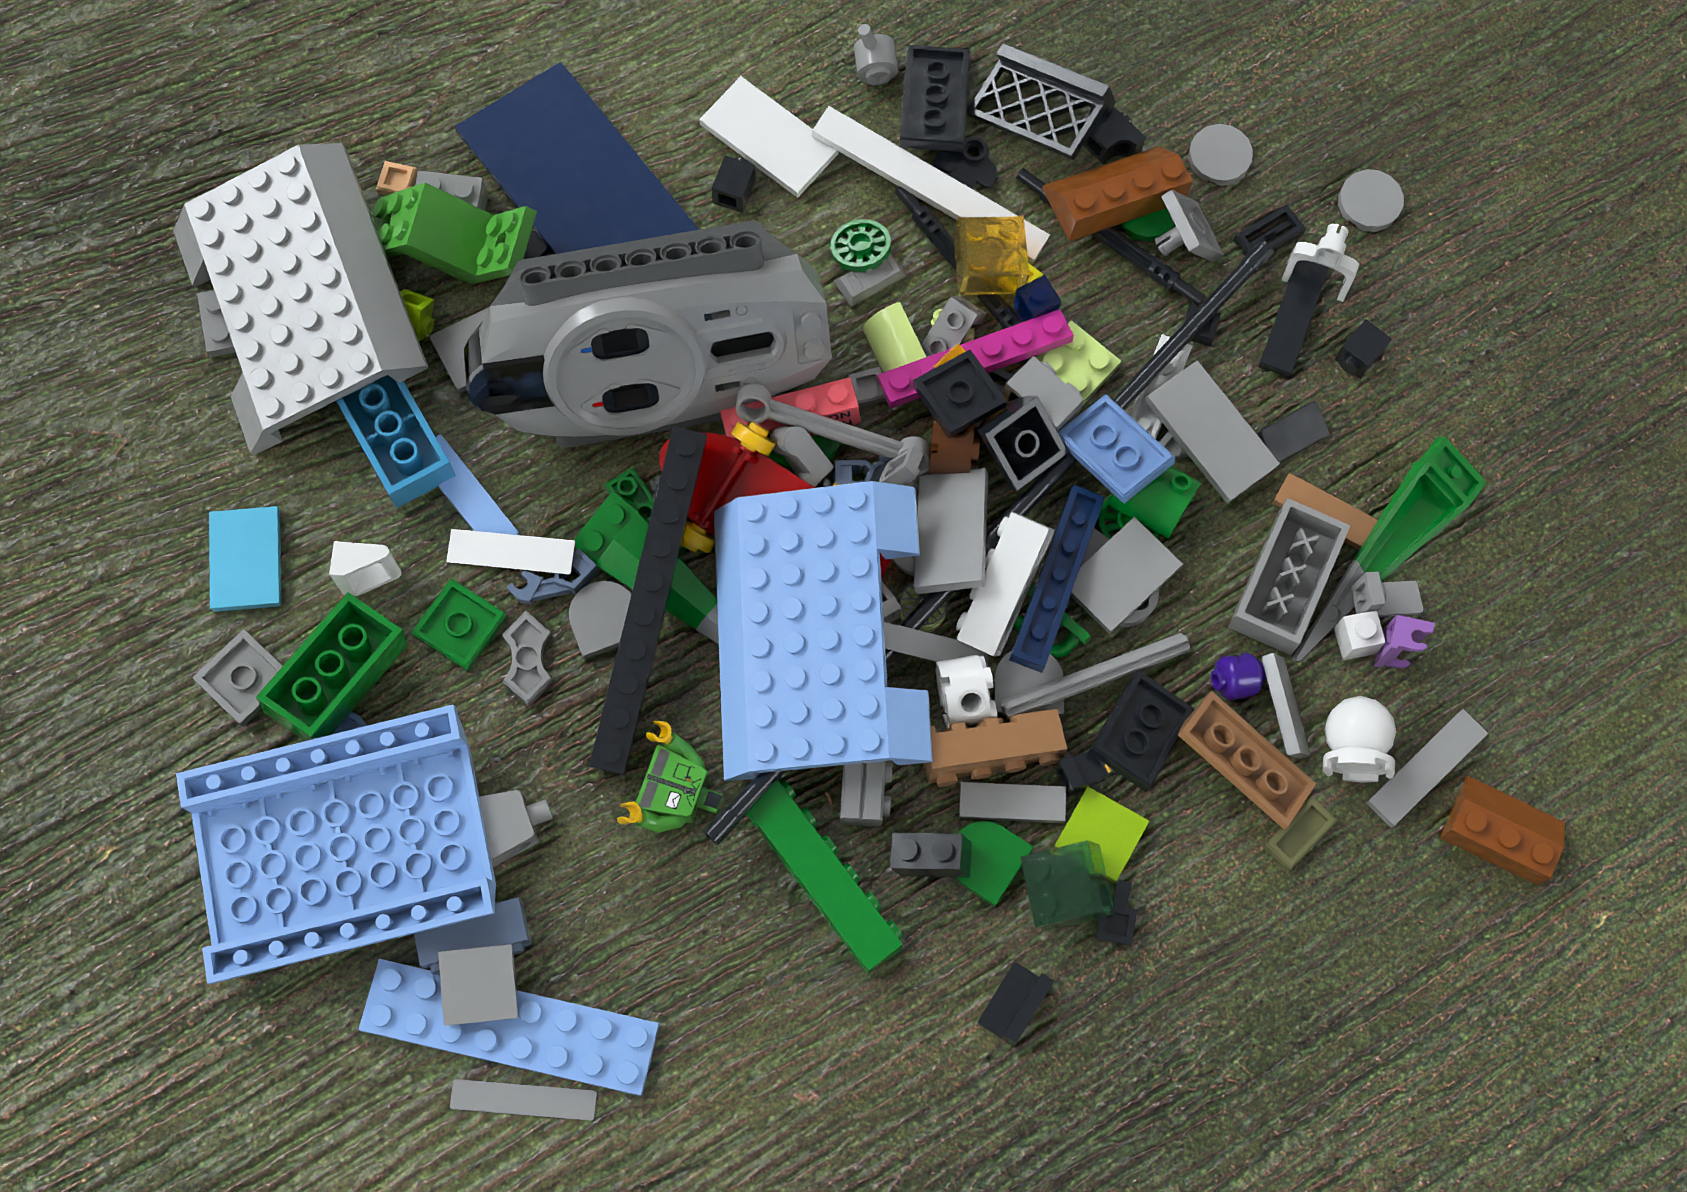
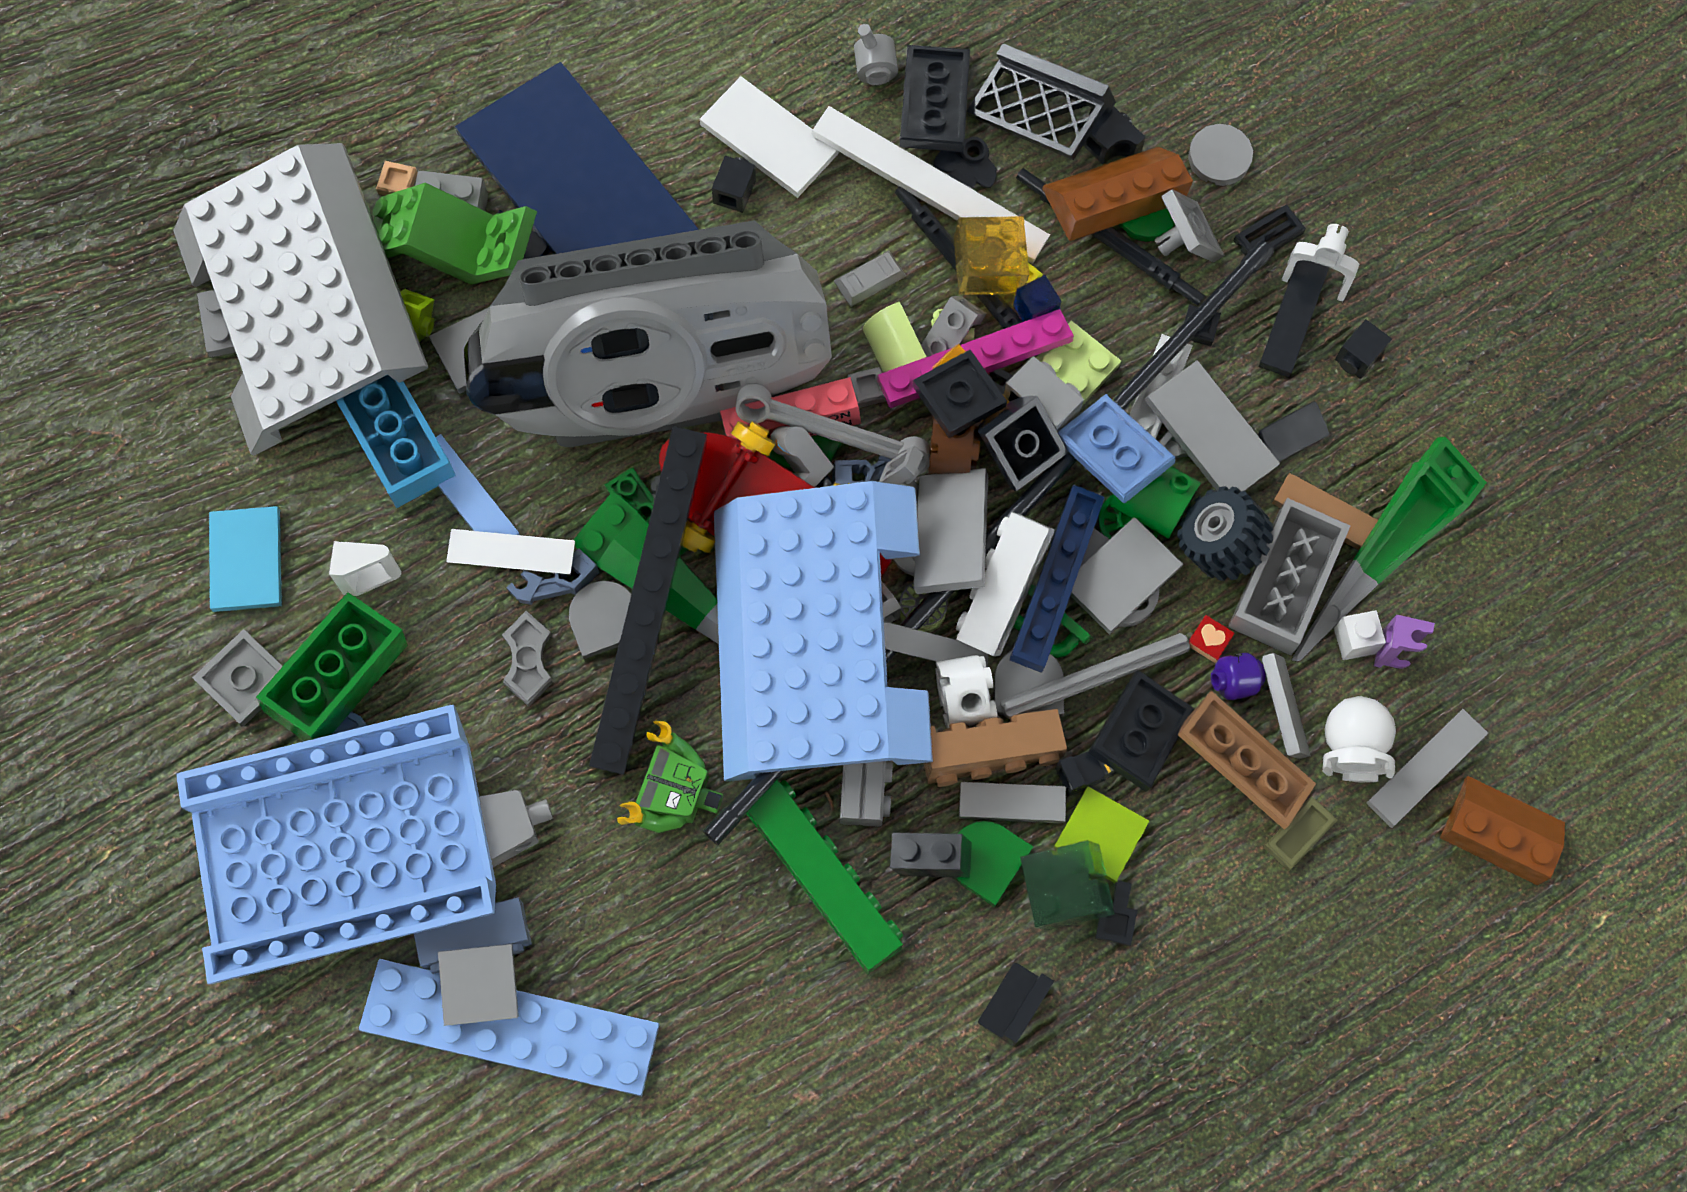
(459, 625): green tile -> none
(523, 1099): light grey sticker -> none
(860, 245): green wheel -> none
(1210, 639): none -> red tile
(1225, 533): none -> black wheel
(1371, 200): light grey tile -> none
(1387, 597): light grey bracket -> none

